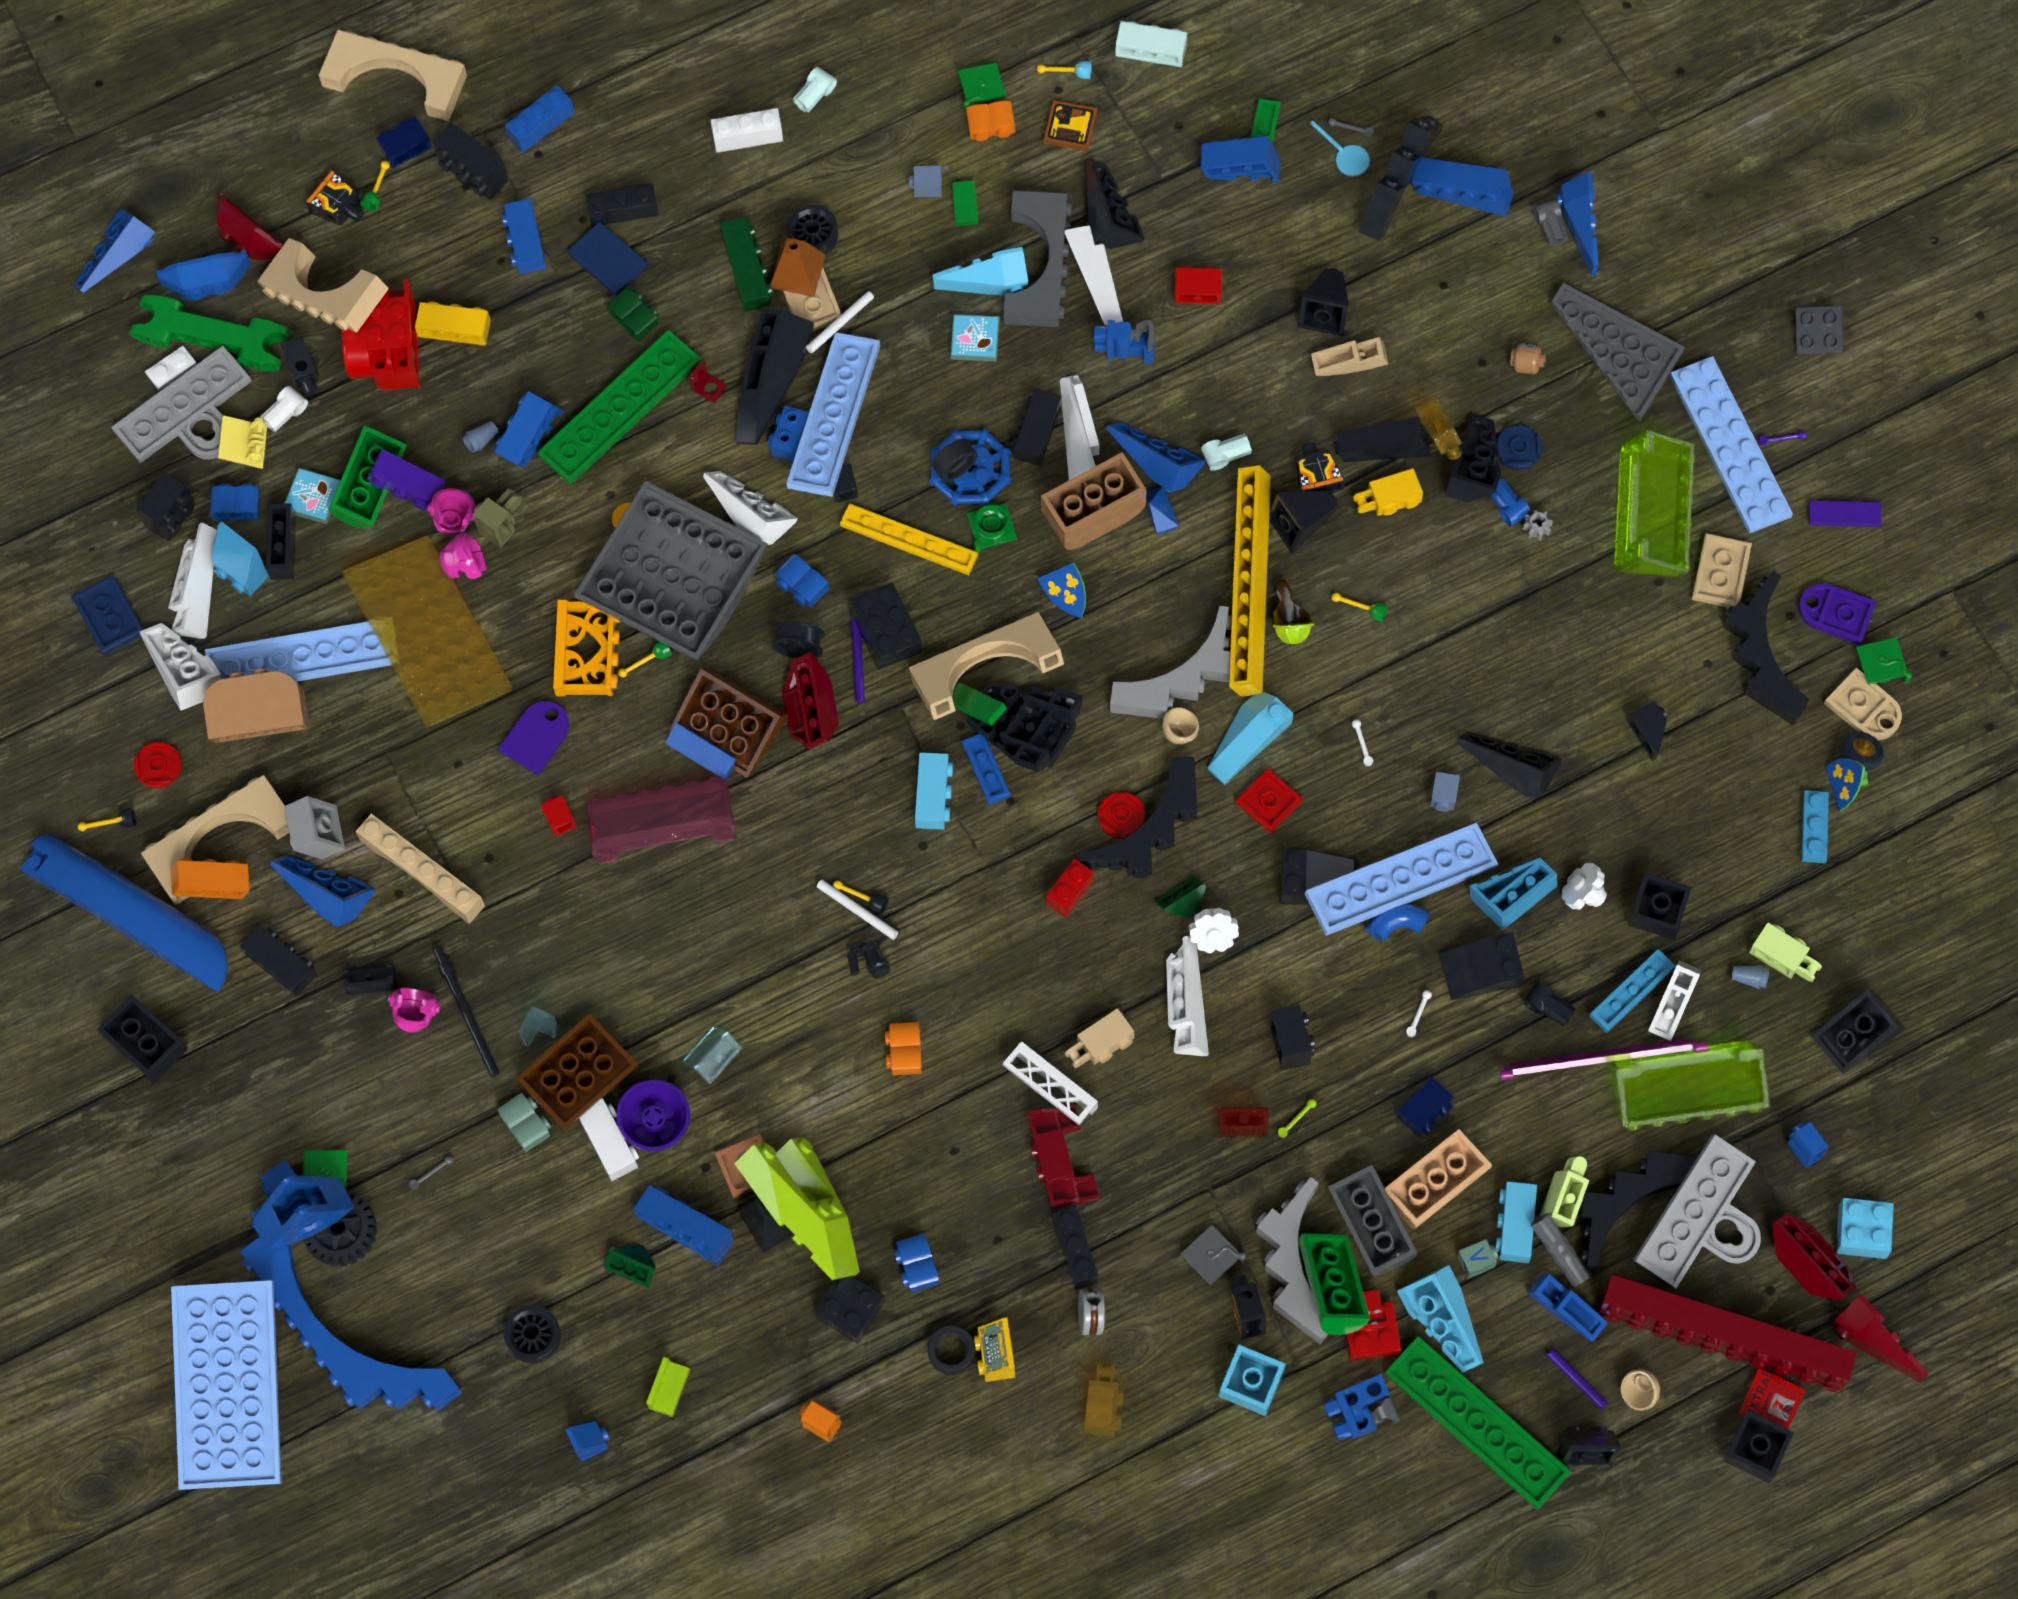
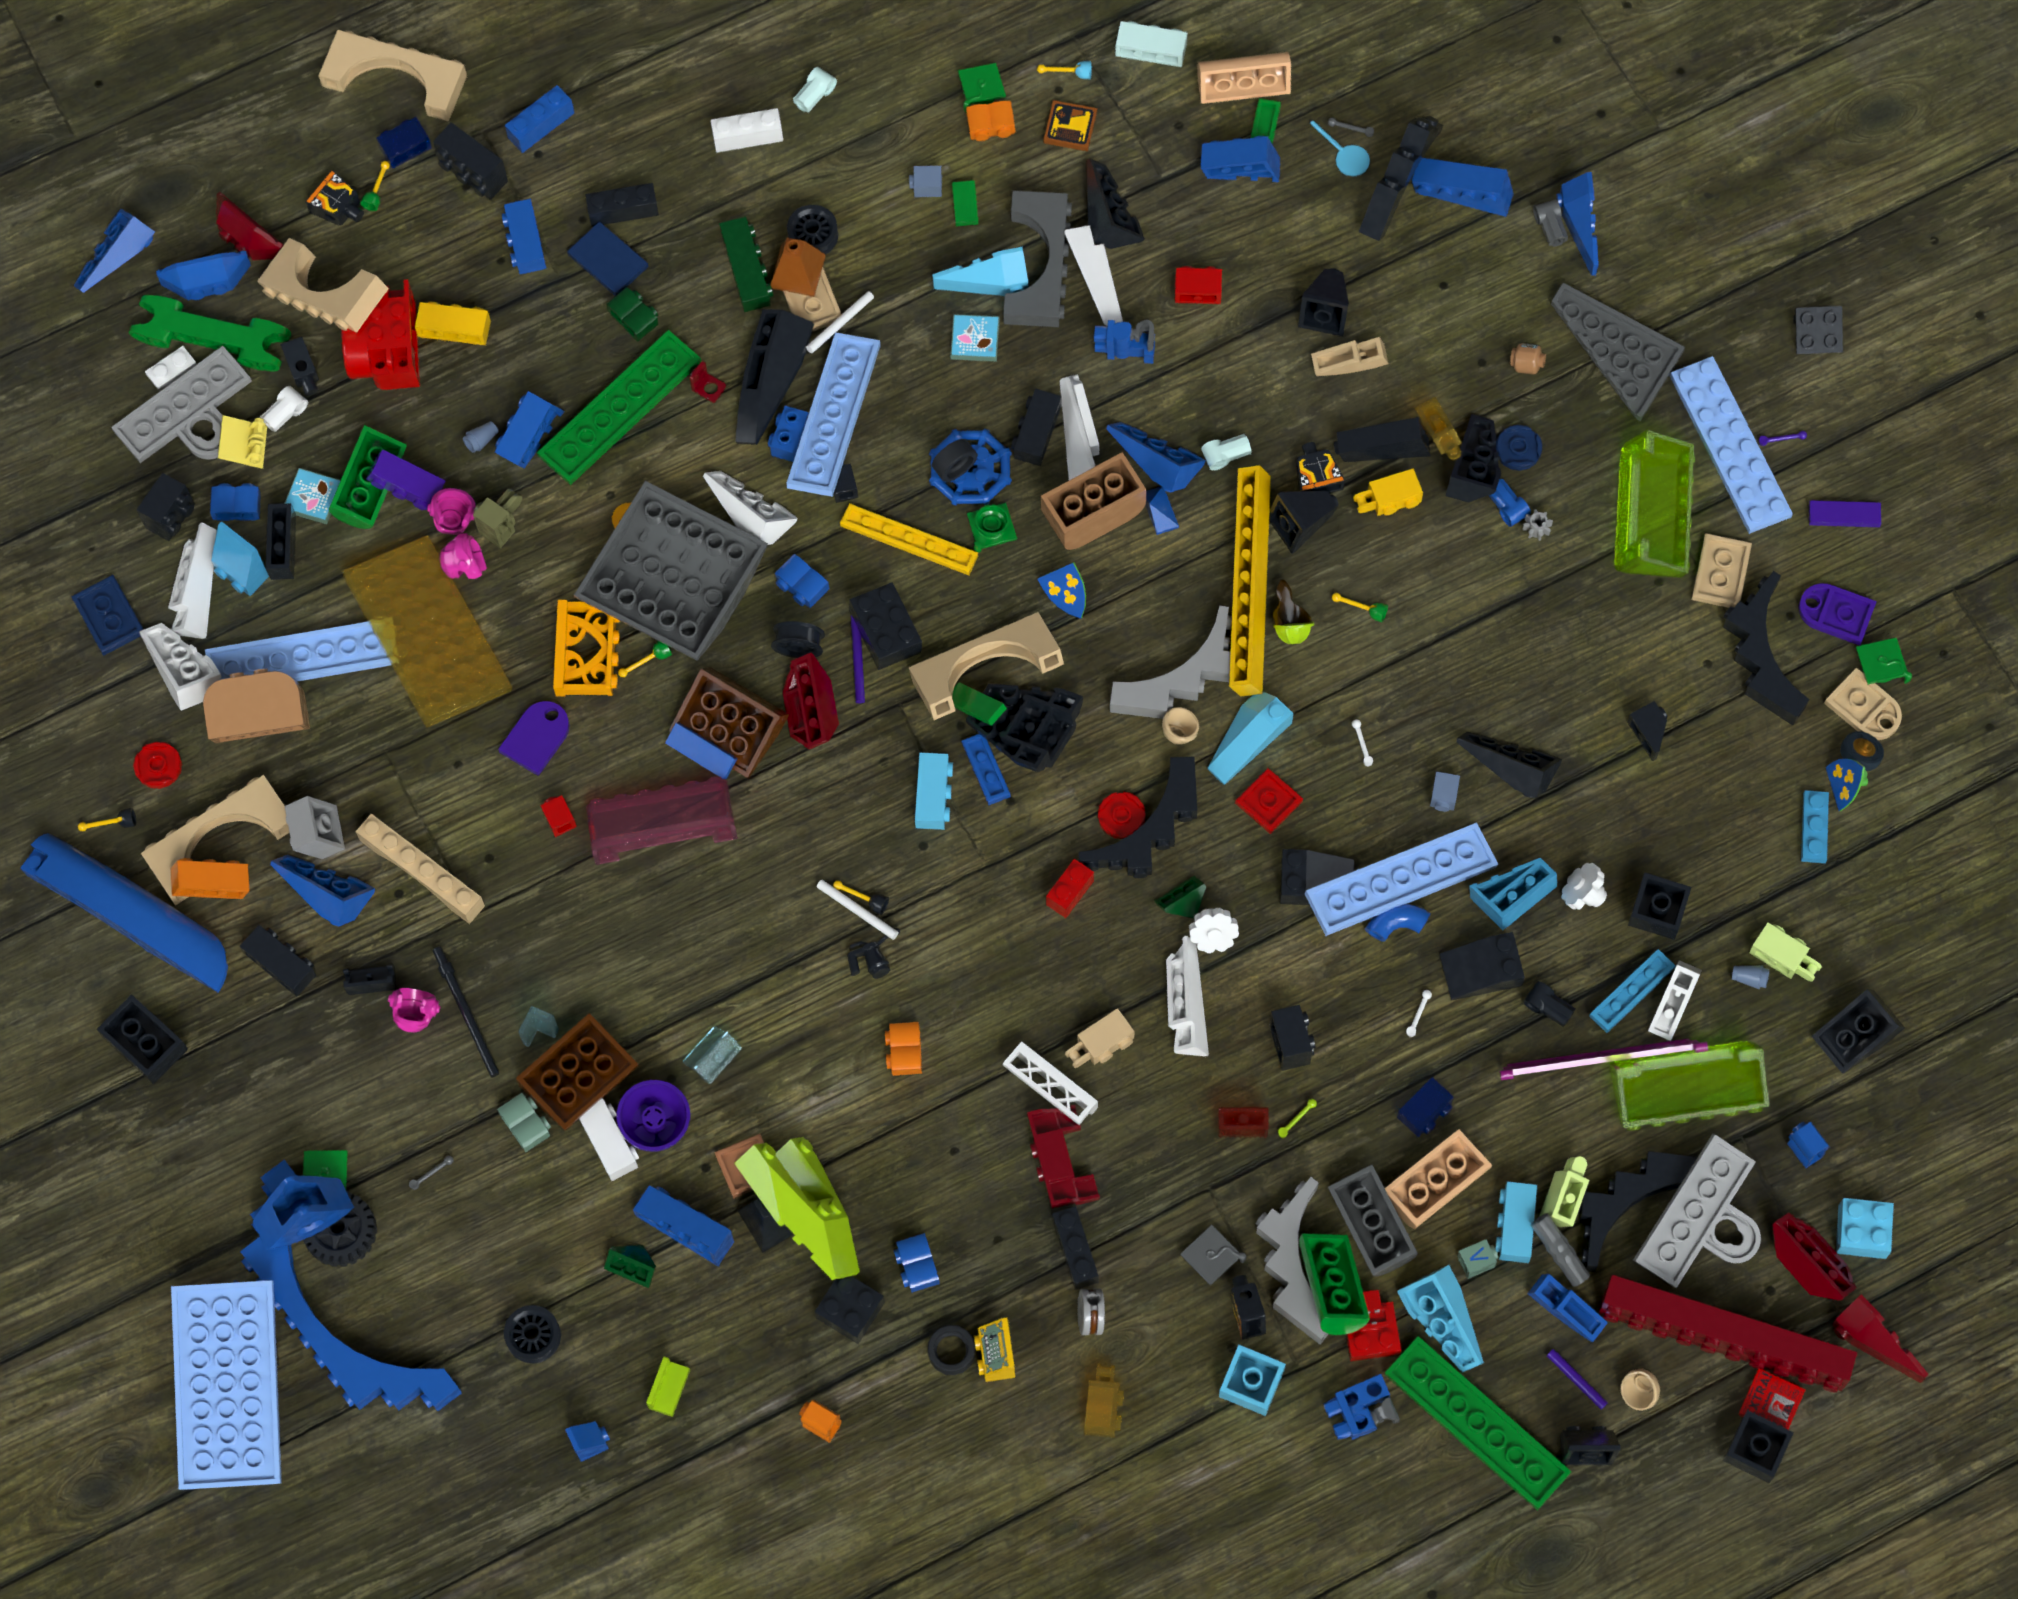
(1244, 77): none -> light nougat brick

